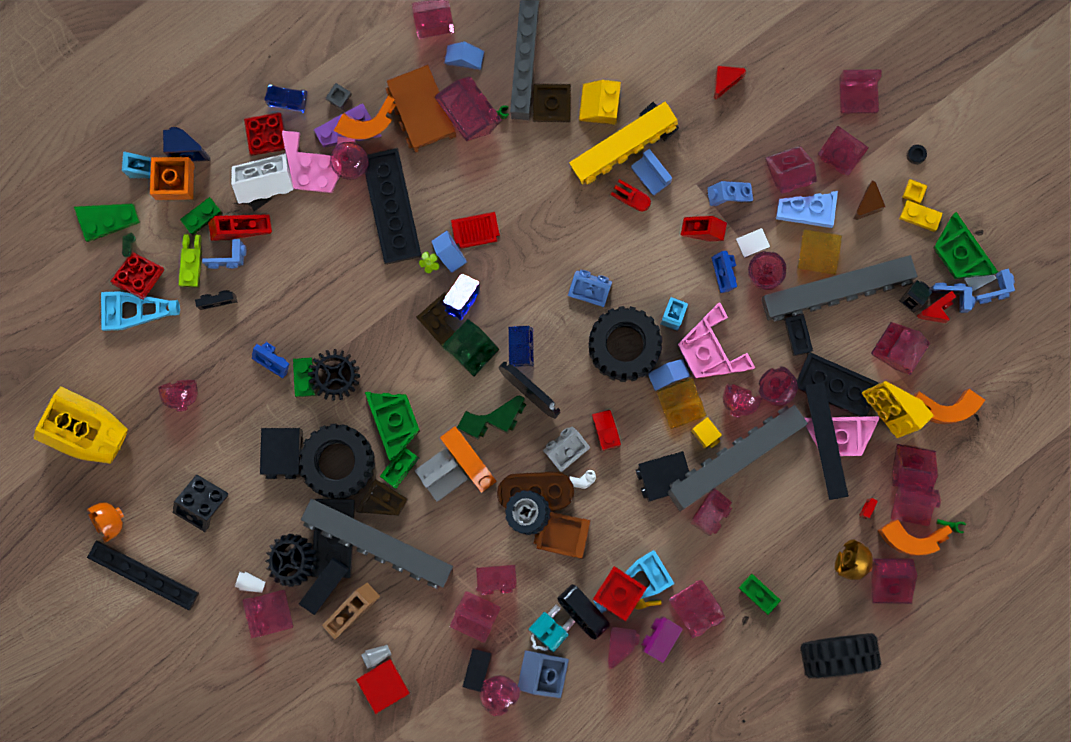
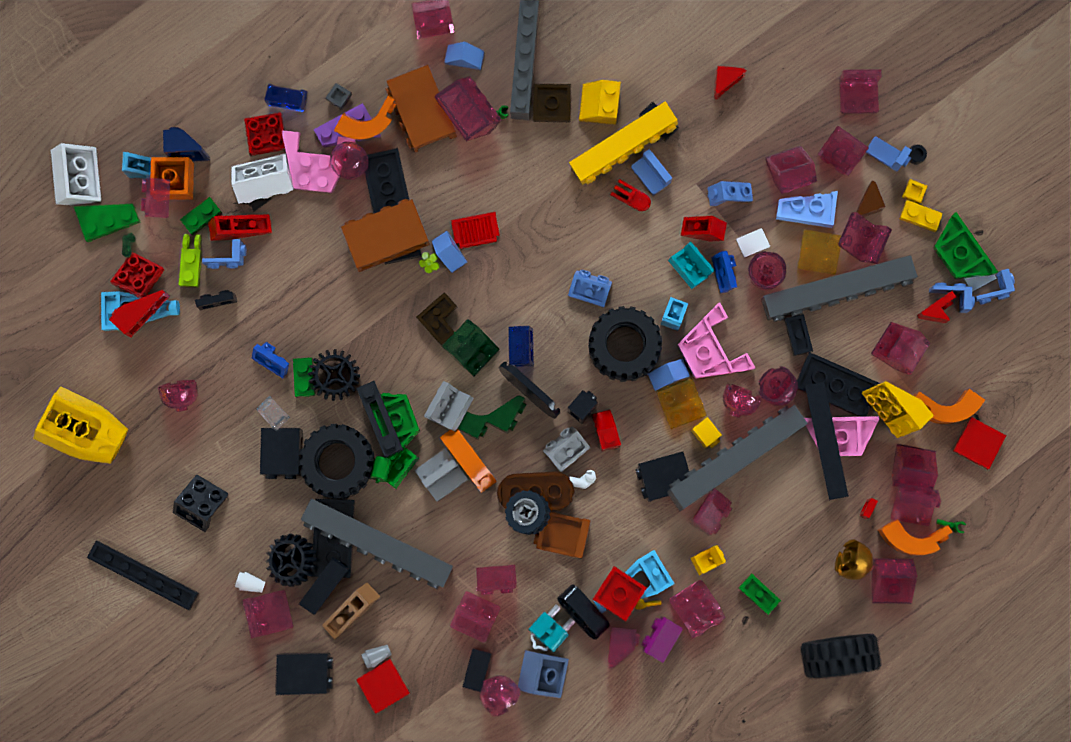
(75, 174): none -> white slope
(106, 519): orange cylinder -> none
(133, 315): none -> red slope
(157, 197): none -> clear pink bracket
(272, 413): none -> clear tile
(303, 673): none -> black slope
(380, 469): none -> green piece
(382, 500): dark brown wing -> none
(385, 235): none -> dark orange panel
(390, 443): none -> black container
(448, 406): none -> light grey bracket
(461, 296): hinge -> none
(582, 406): none -> black brick
(691, 265): none -> teal bracket
(708, 559): none -> yellow bracket
(864, 239): none -> clear pink bracket
(888, 154): none -> medium blue bracket
(916, 296): black slope -> none
(979, 443): none -> red tile

